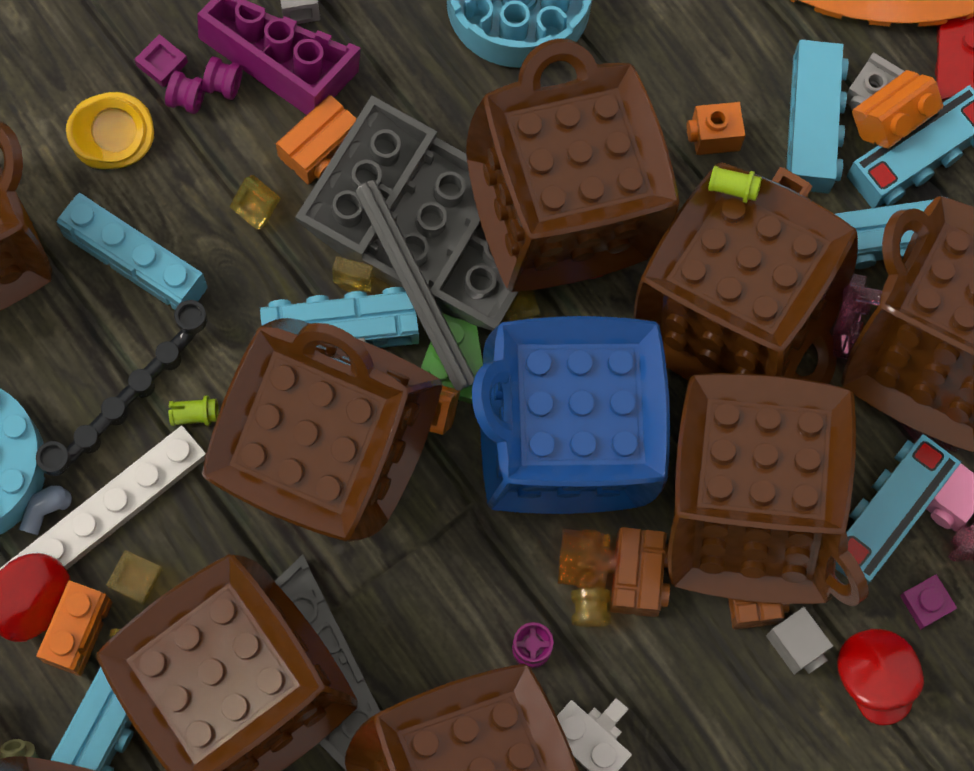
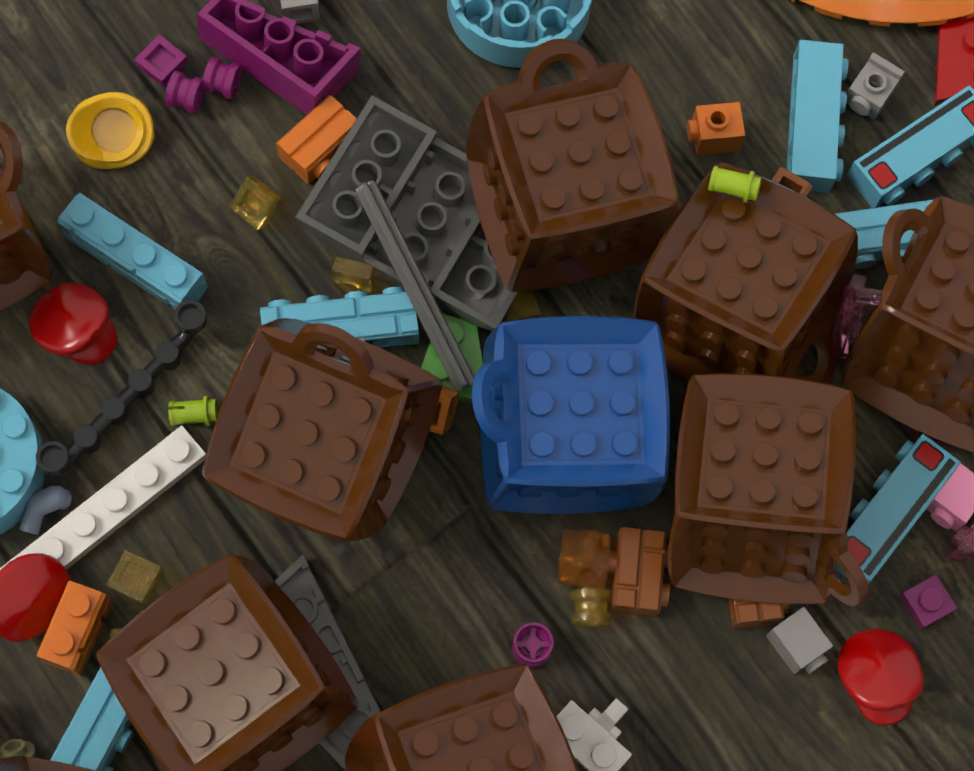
(73, 323): none -> red piece
(897, 109): orange brick -> none

